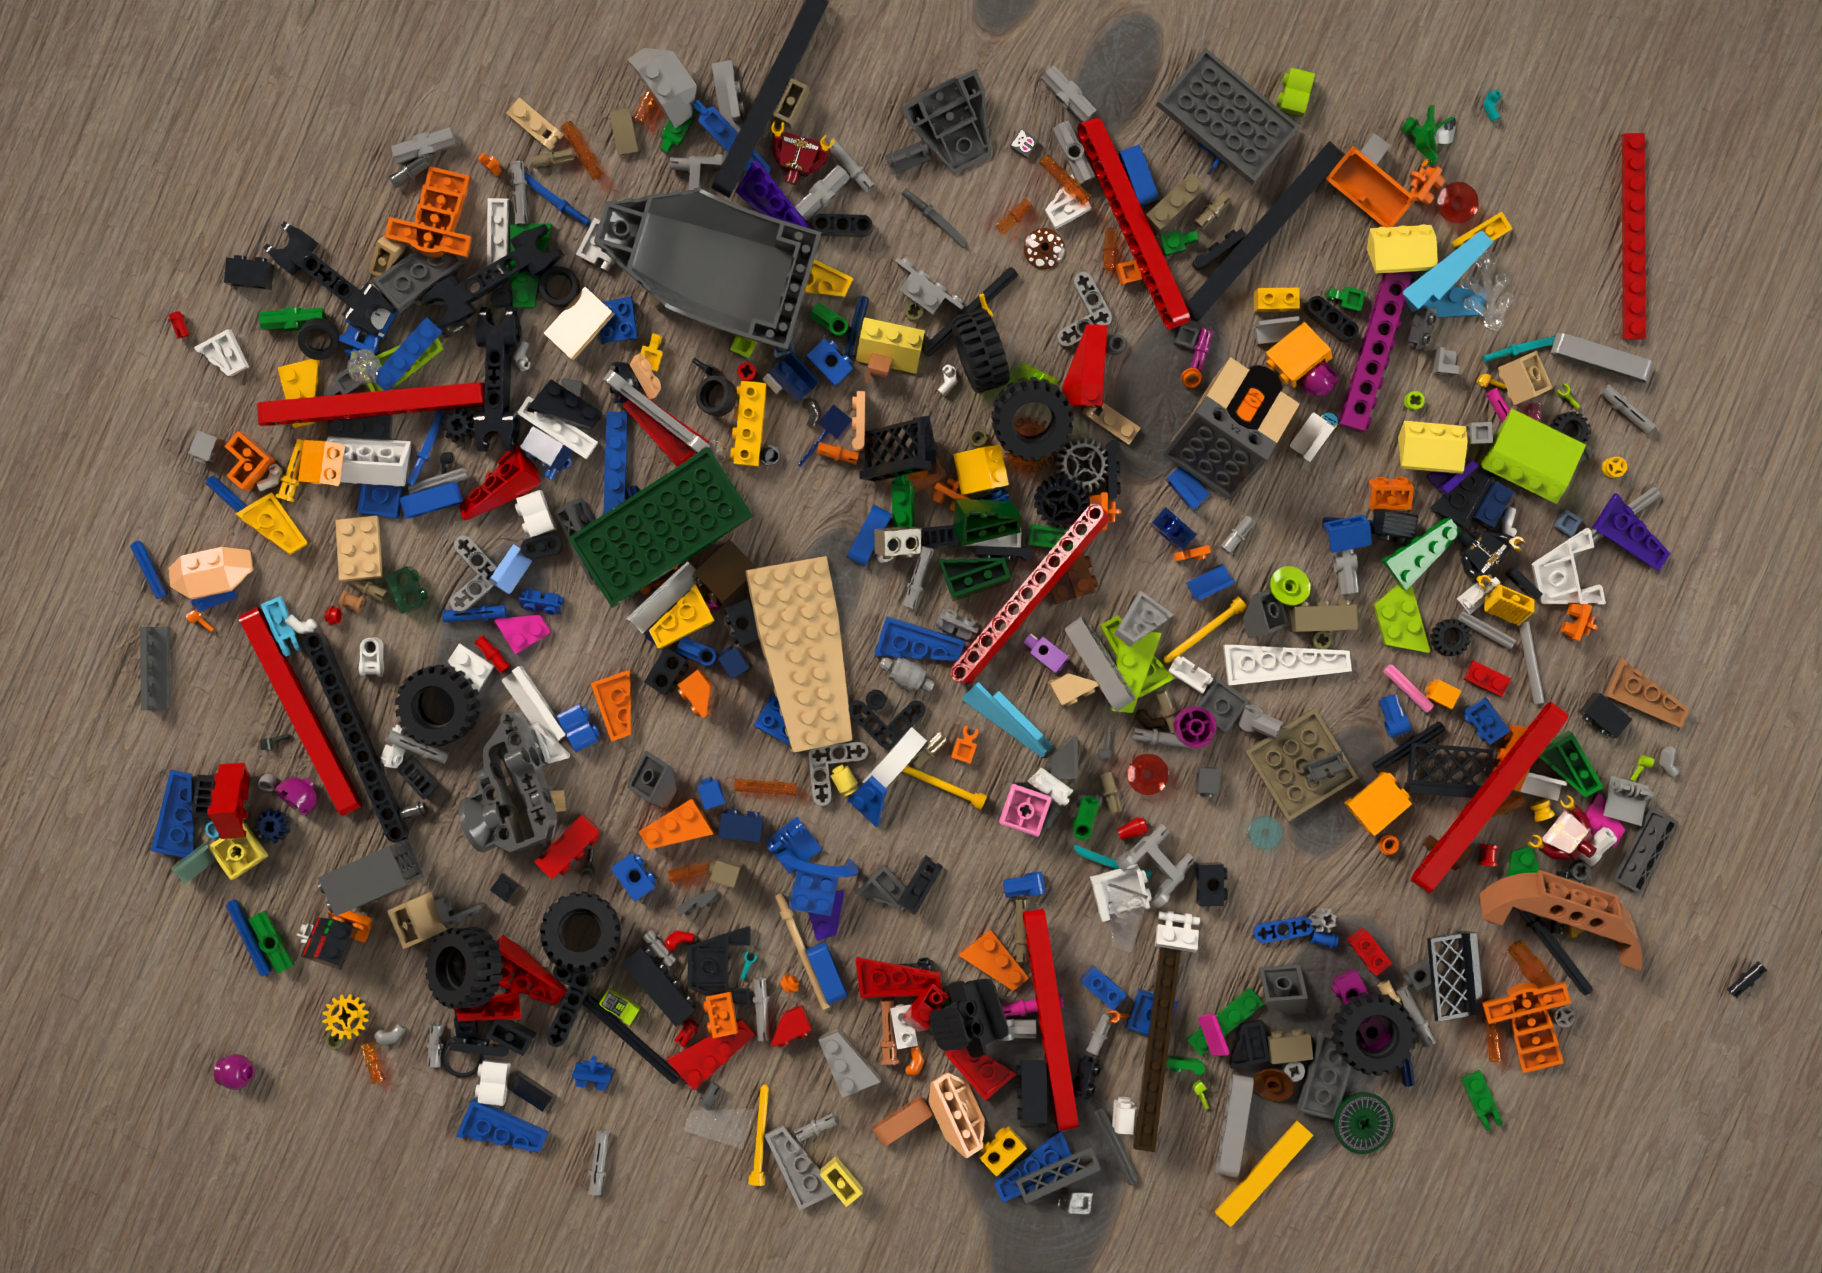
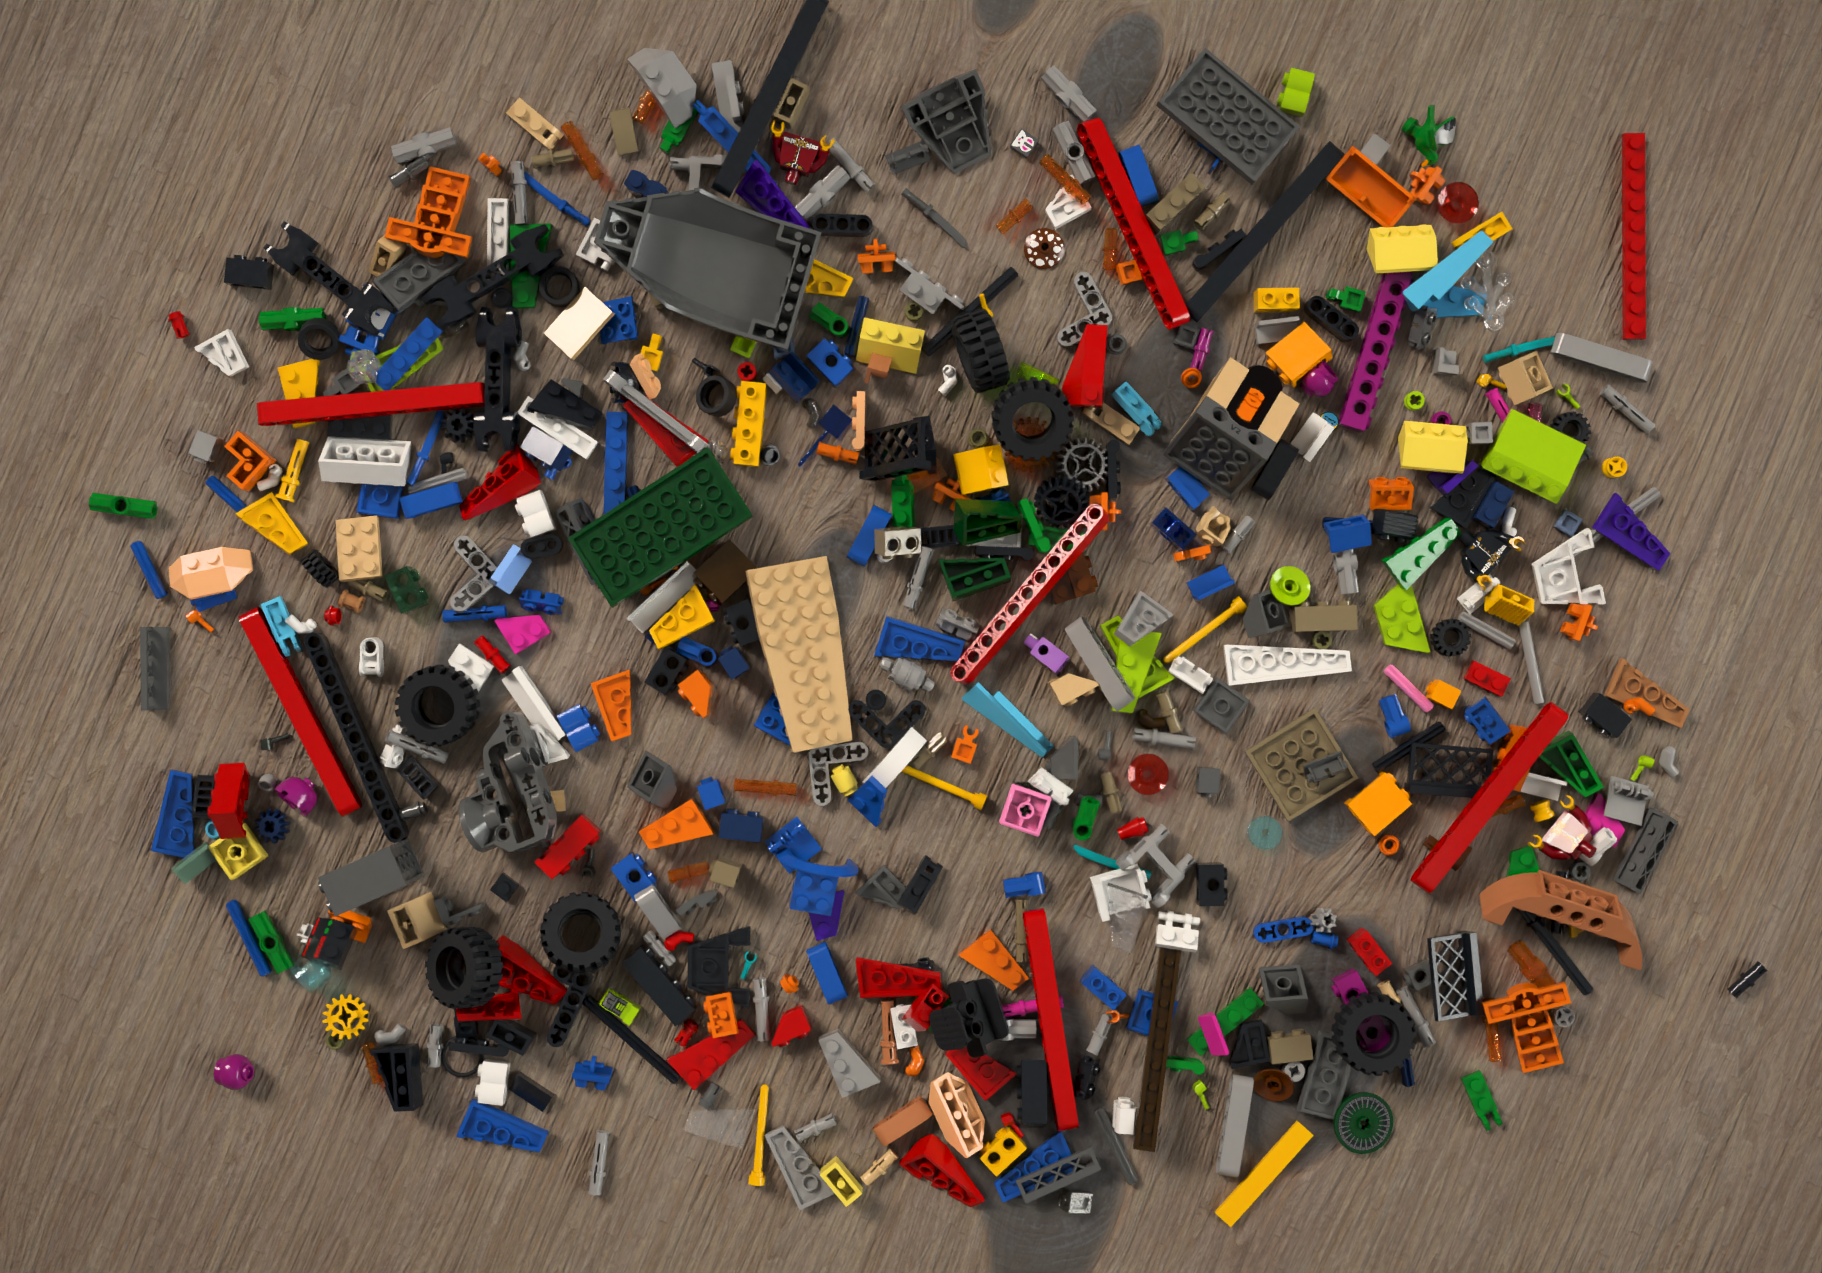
(112, 503): none -> green piece
(312, 975): none -> clear light blue helmet
(320, 568): none -> black tyre
(321, 462): light orange panel -> none
(401, 1074): none -> black wedge
(641, 186): none -> dark blue brick
(657, 911): none -> light grey beam
(787, 913): tan bar -> none
(866, 260): none -> orange hips
(879, 1167): none -> tan pin
(936, 1163): none -> red wedge
(1008, 1119): none -> red hand
(1035, 527): none -> green hinge
(1137, 408): none -> medium azure hinge
(1194, 726): magenta cylinder -> none
(1213, 528): none -> tan hand
(1255, 720): light grey piece -> none
(1274, 469): none -> black beam
(1443, 415): none -> magenta plate
(1488, 855): red bush -> none
(1490, 103): teal arm -> none
(1522, 582): black tile -> none
(1638, 704): none -> orange arm

